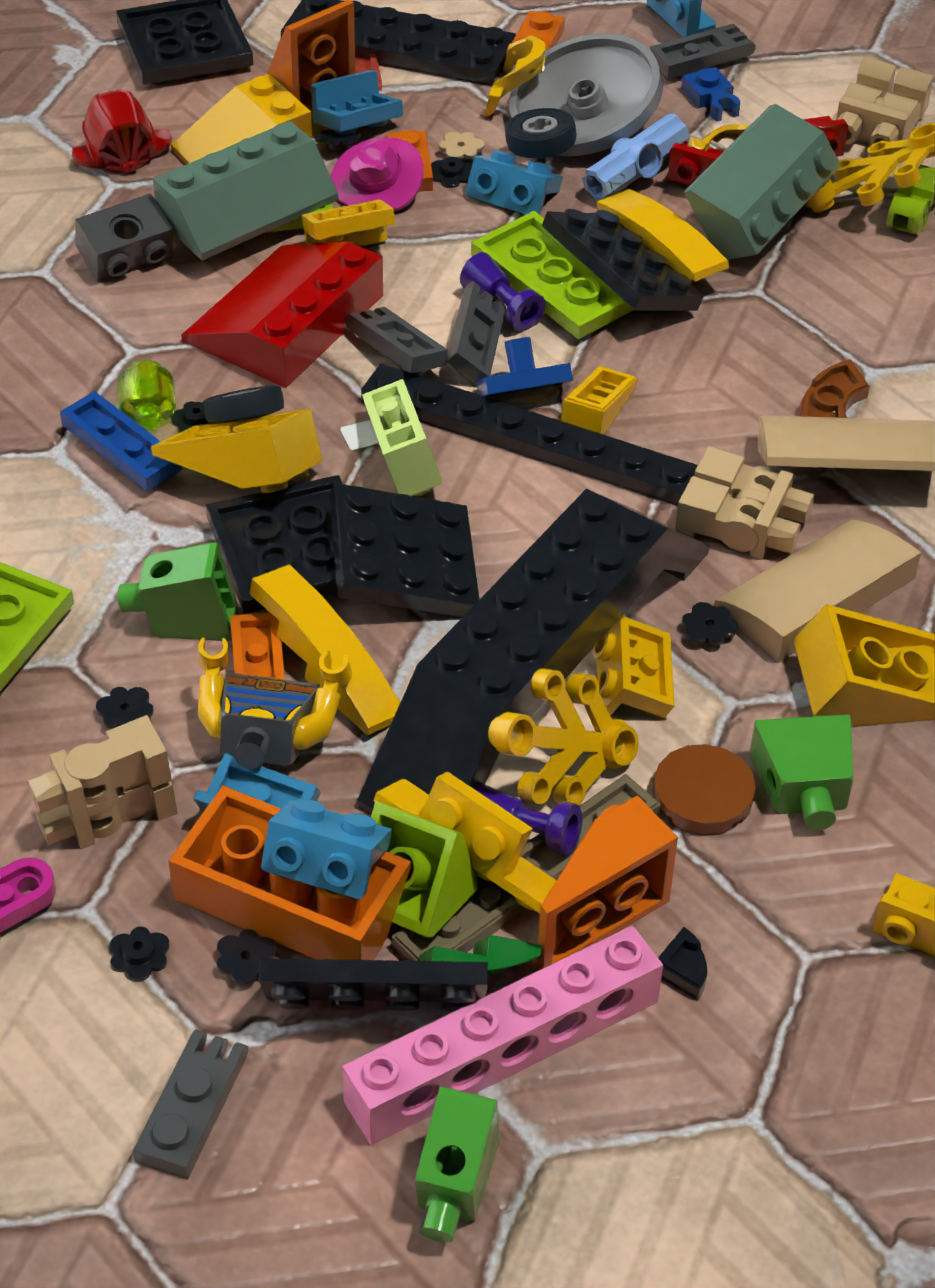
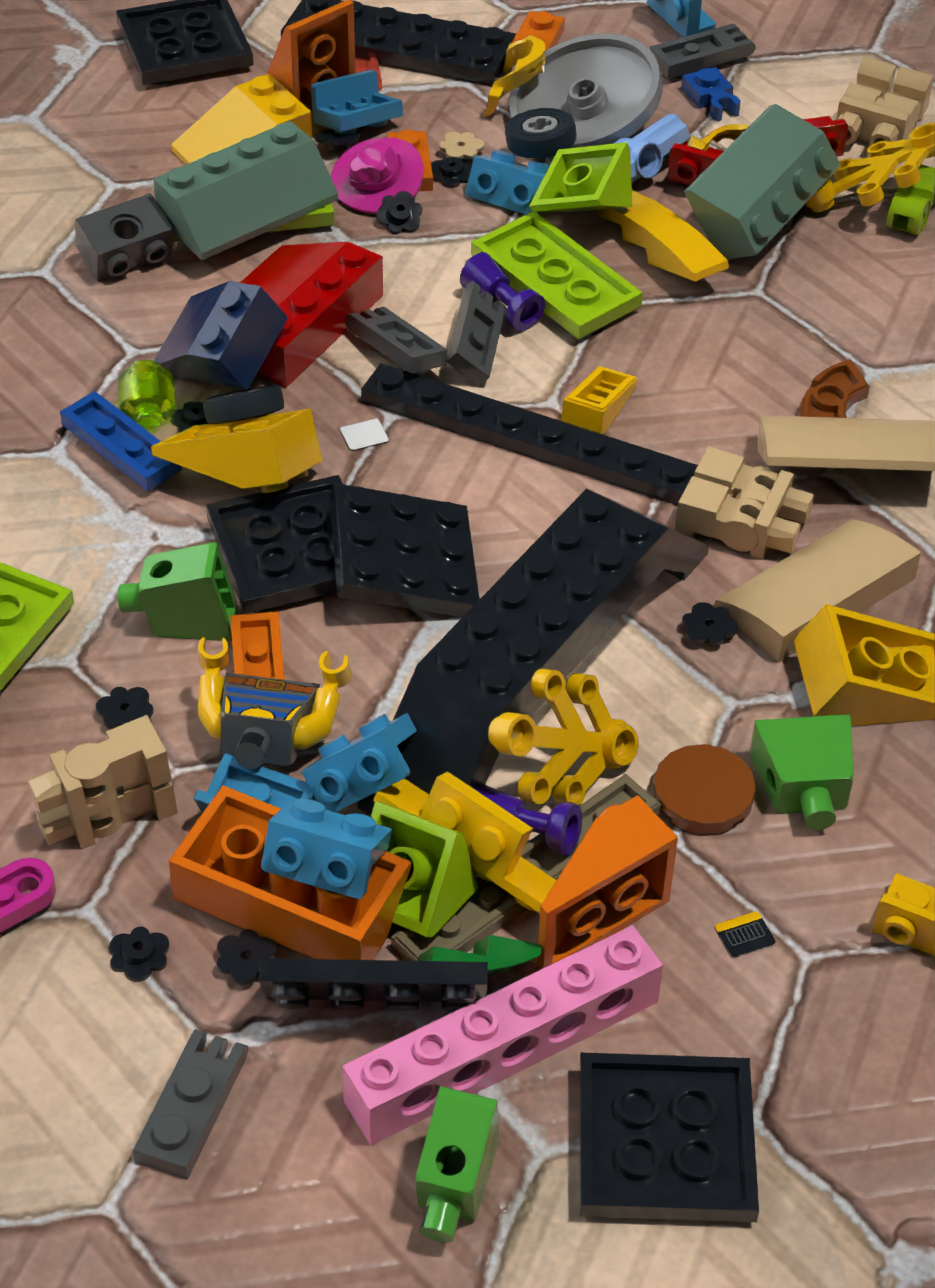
(118, 134): red piece -> none
(223, 335): none -> dark blue slope
(314, 627): yellow slope -> none
(355, 223): yellow bracket -> none
(362, 766): none -> dark azure bracket
(402, 439): yellowish green slope -> none
(406, 219): none -> black plant
(523, 372): blue tile -> none
(586, 180): none -> lime slope
(622, 260): black plate -> none
(635, 667): yellow bracket -> none
(667, 1137): none -> black plate
(685, 964): black tile -> none
(745, 934): none -> black sticker

